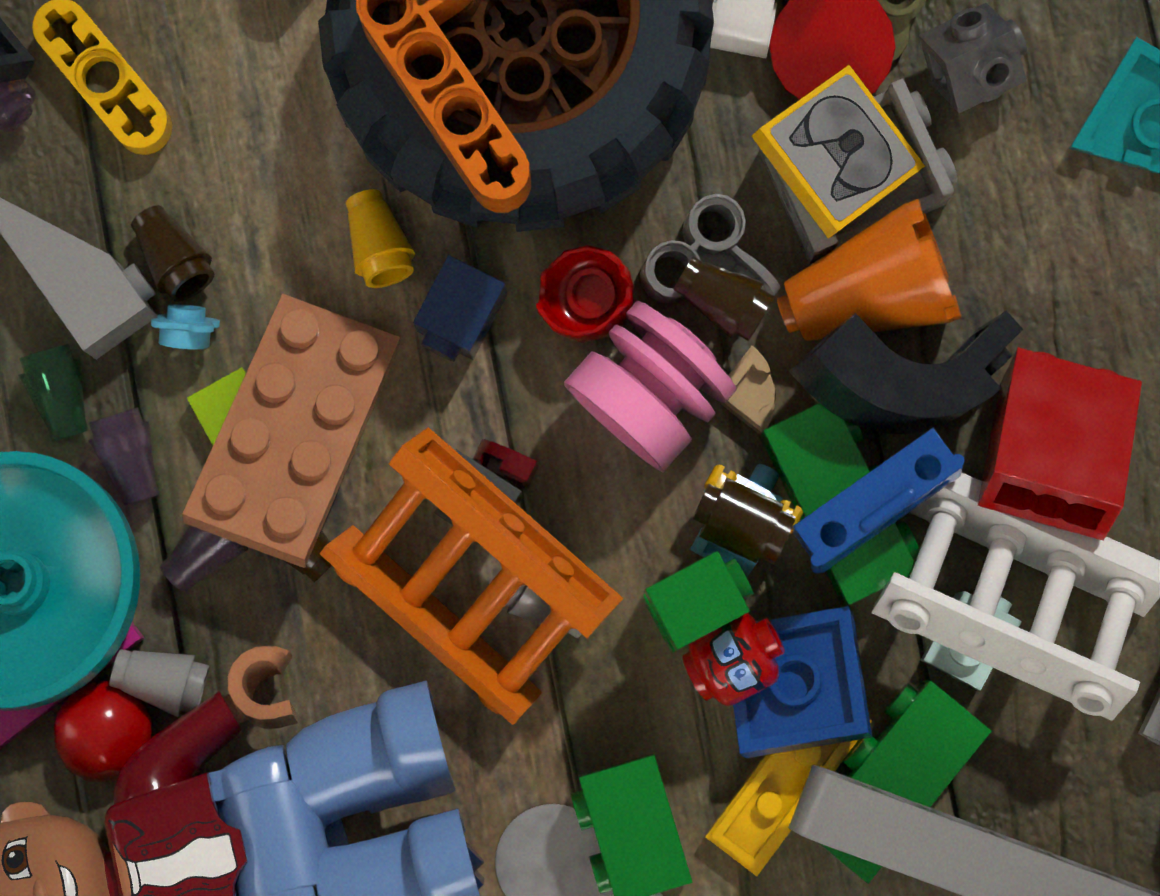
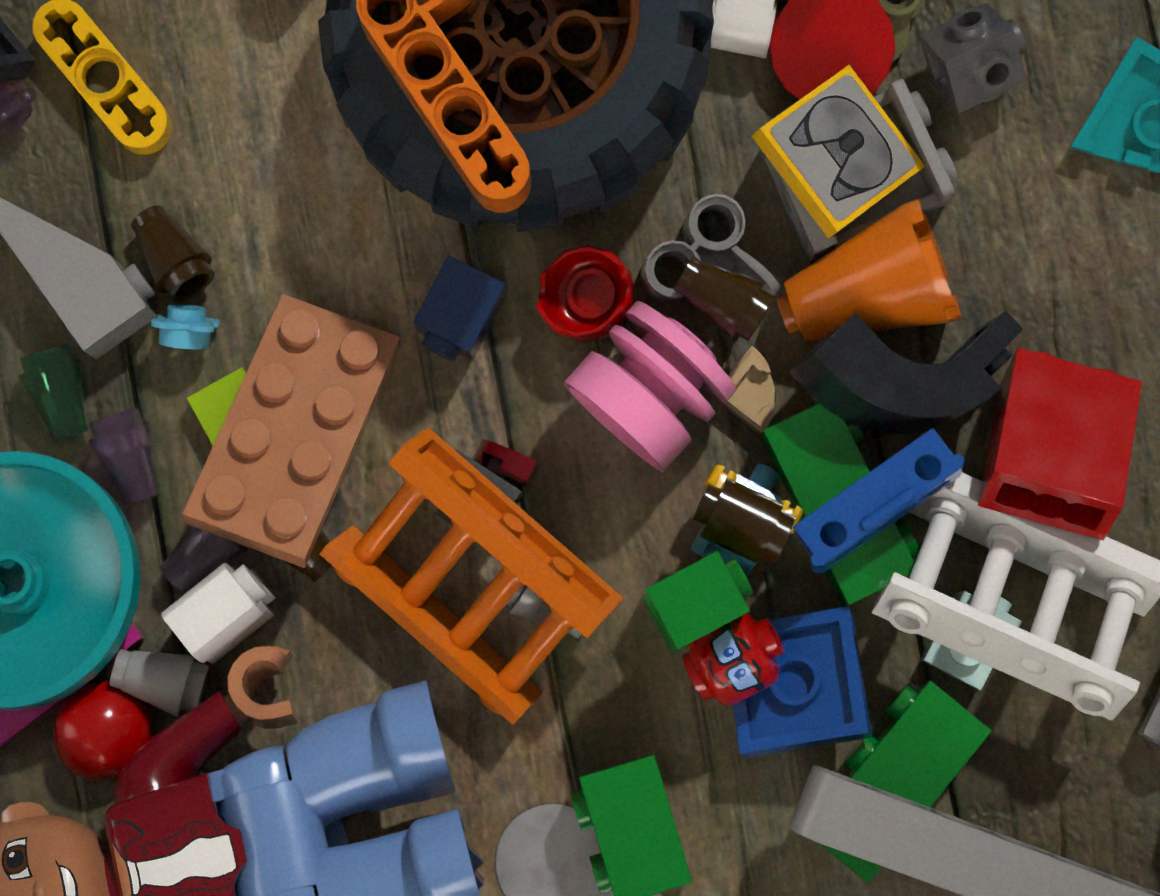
(220, 612): none -> white brick
(377, 241): yellow cone -> none
(763, 807): yellow tile -> none

